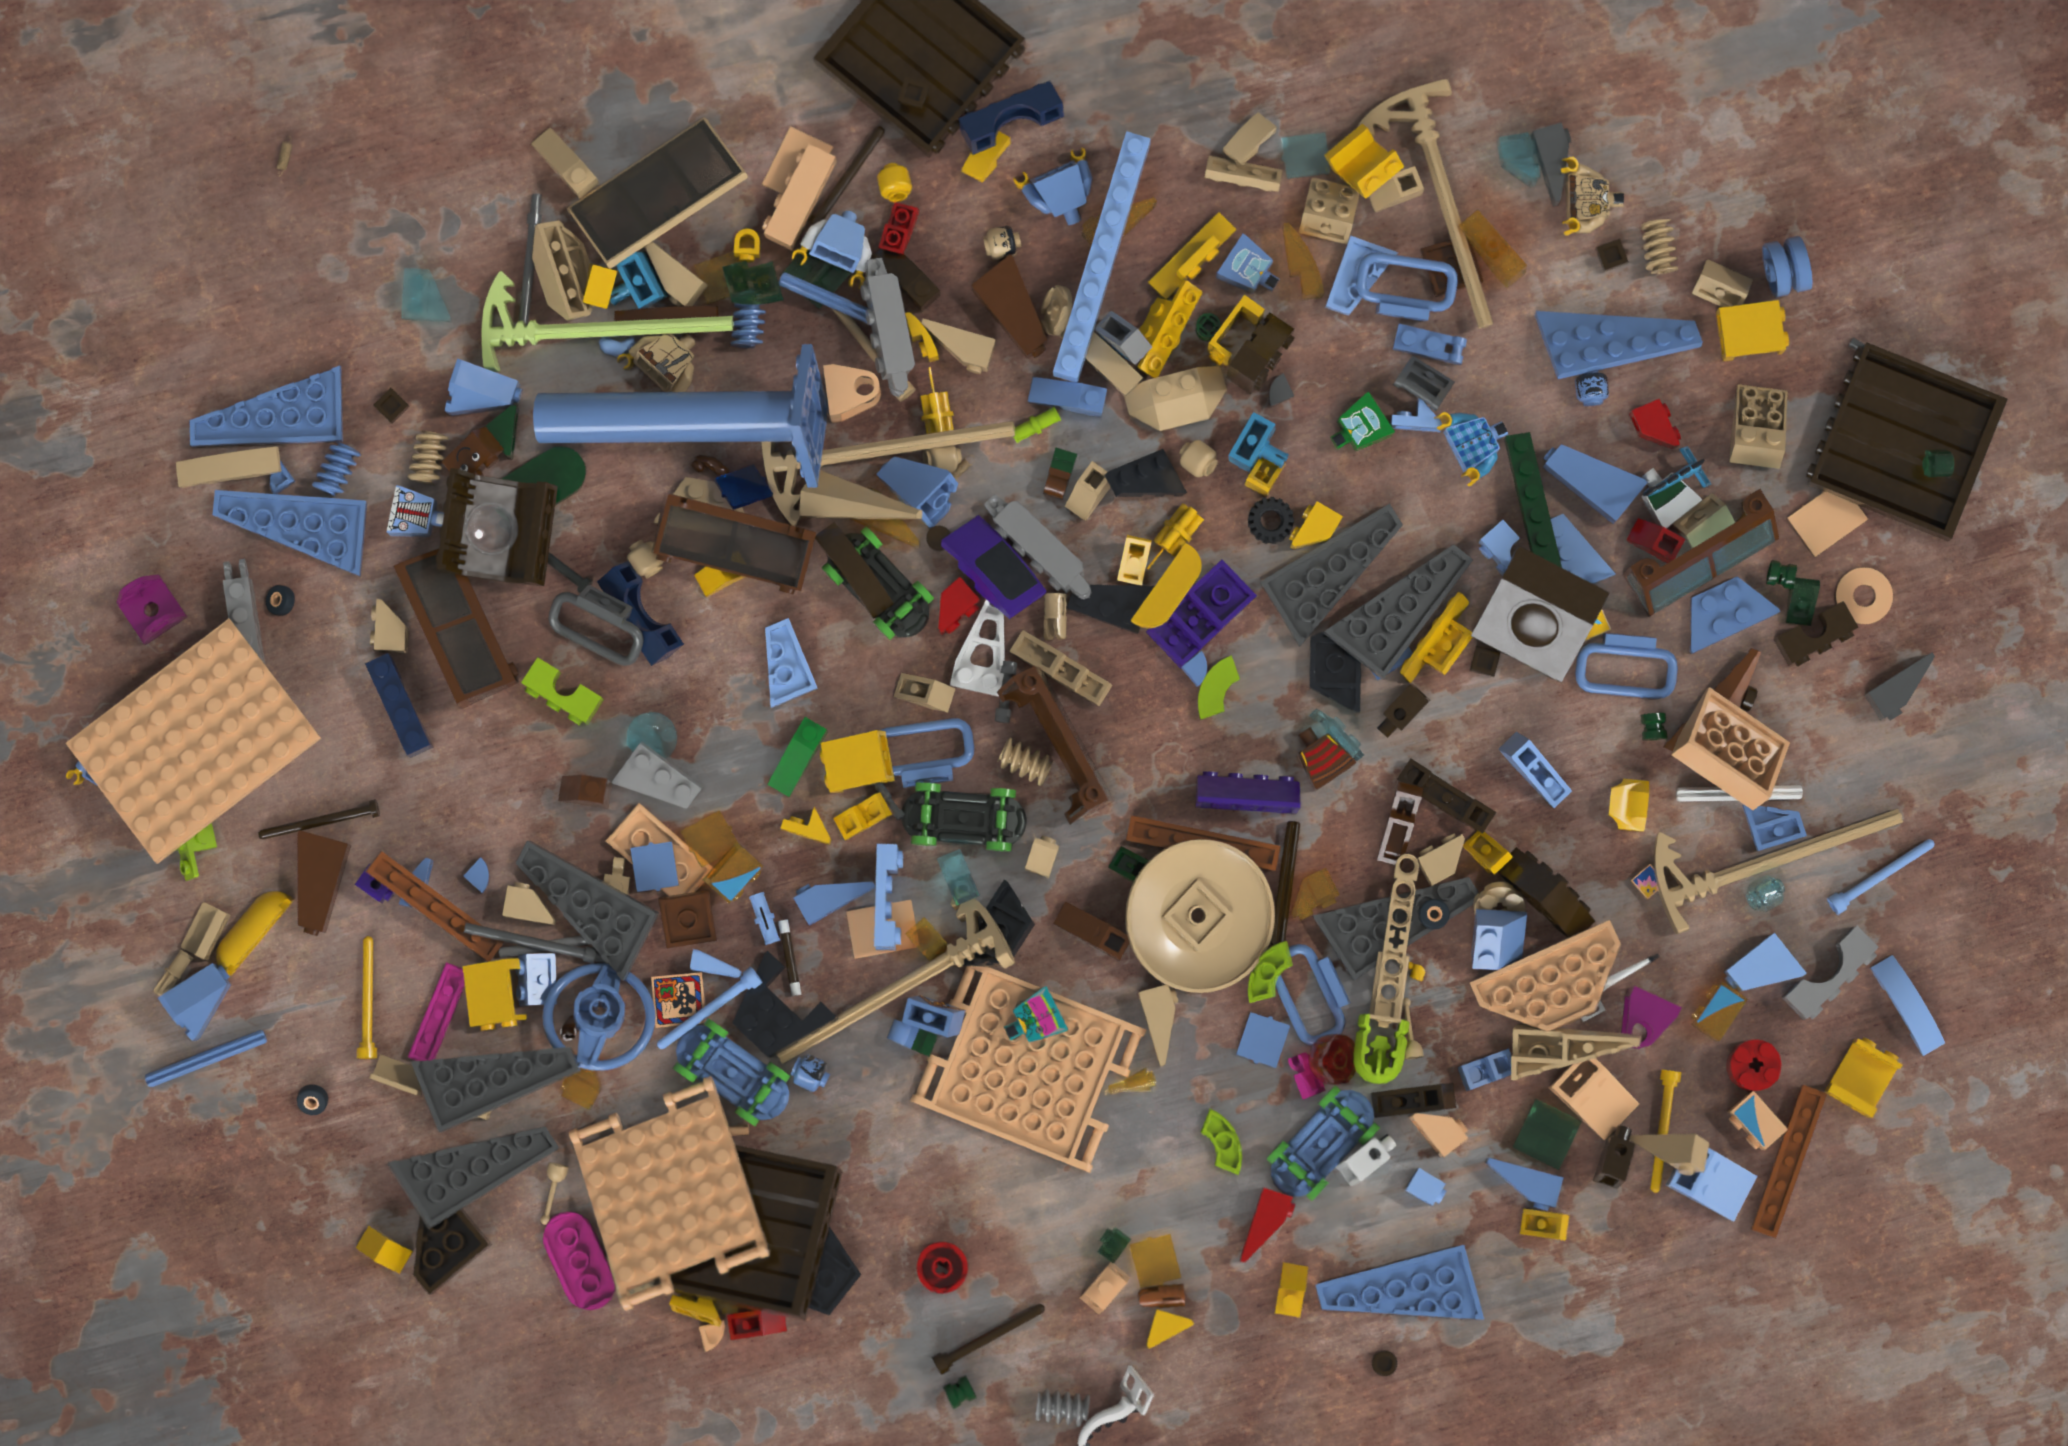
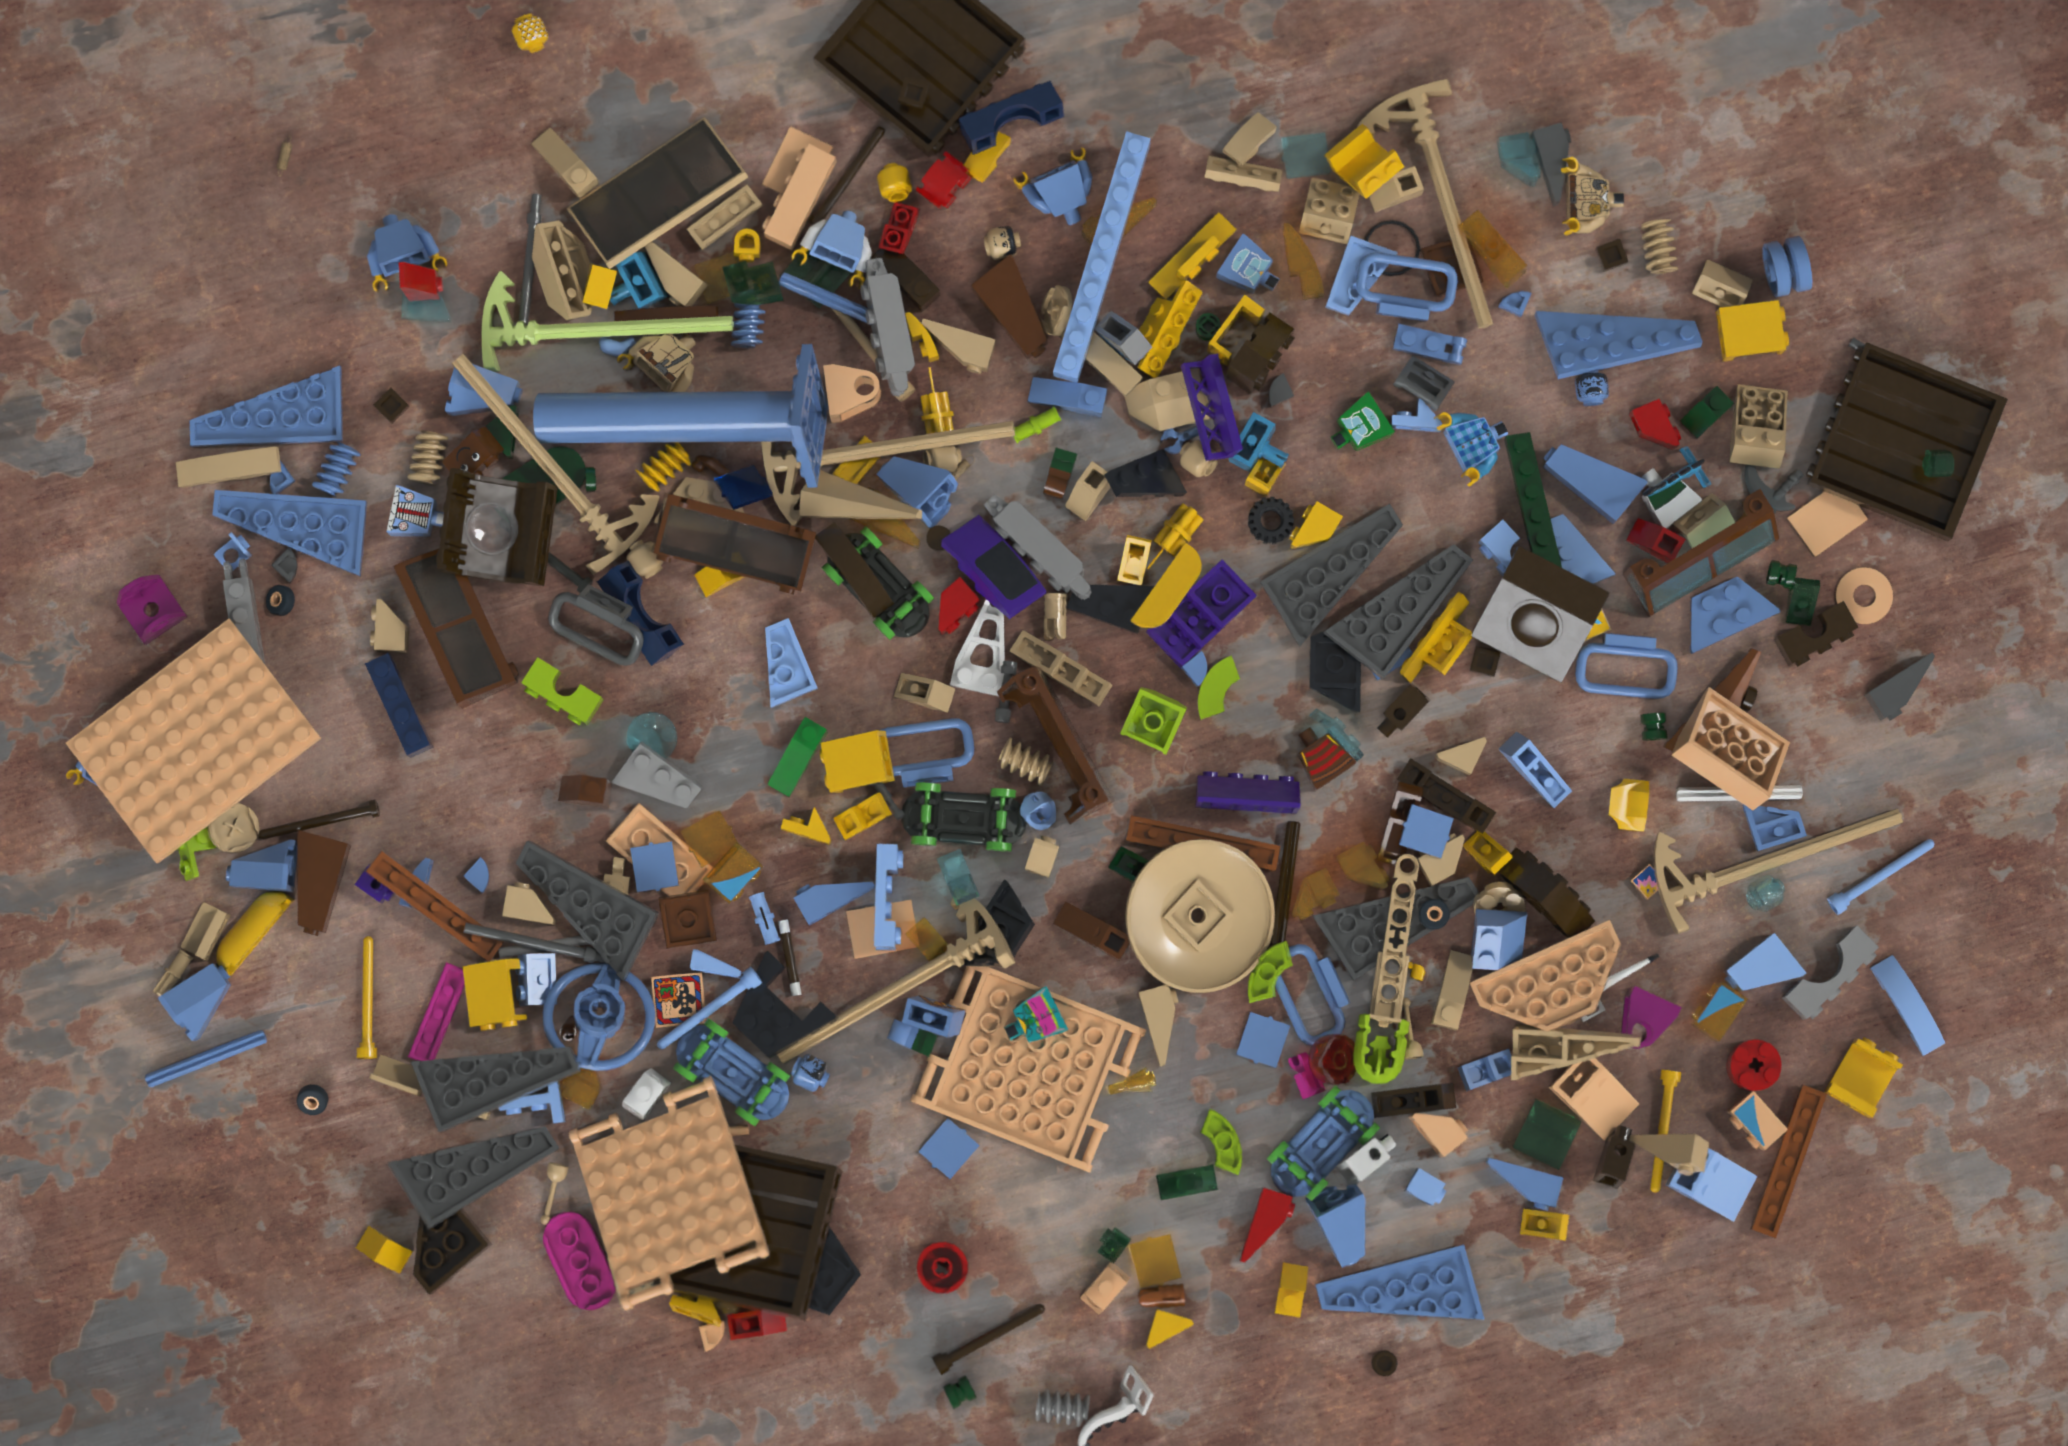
(234, 829): none -> tan tile
(237, 543): none -> light blue bracket
(266, 869): none -> medium blue slope
(286, 565): none -> dark grey tile
(399, 243): none -> medium blue torso
(419, 282): none -> red slope
(530, 33): none -> yellow head
(540, 1102): none -> light blue bracket
(588, 511): none -> tan piece
(590, 474): none -> dark green tile
(646, 1094): none -> white torso
(664, 466): none -> yellow piece
(724, 217): none -> tan plate
(855, 470): none -> yellow tile
(944, 180): none -> red brick
(948, 1148): none -> medium blue piece
(1037, 806): none -> light blue piece
(1154, 719): none -> lime slope
(1182, 437): none -> medium blue bar
(1187, 1182): none -> clear green slope
(1219, 405): none -> dark purple fence
(1341, 1221): none -> medium blue slope
(1361, 868): none -> clear yellow slope
(1408, 228): none -> black piece
(1426, 831): none -> medium blue piece
(1453, 991): none -> tan slope
(1463, 757): none -> tan slope
(1515, 302): none -> medium blue tile
(1706, 412): none -> dark green slope
(1775, 497): none -> dark grey piece

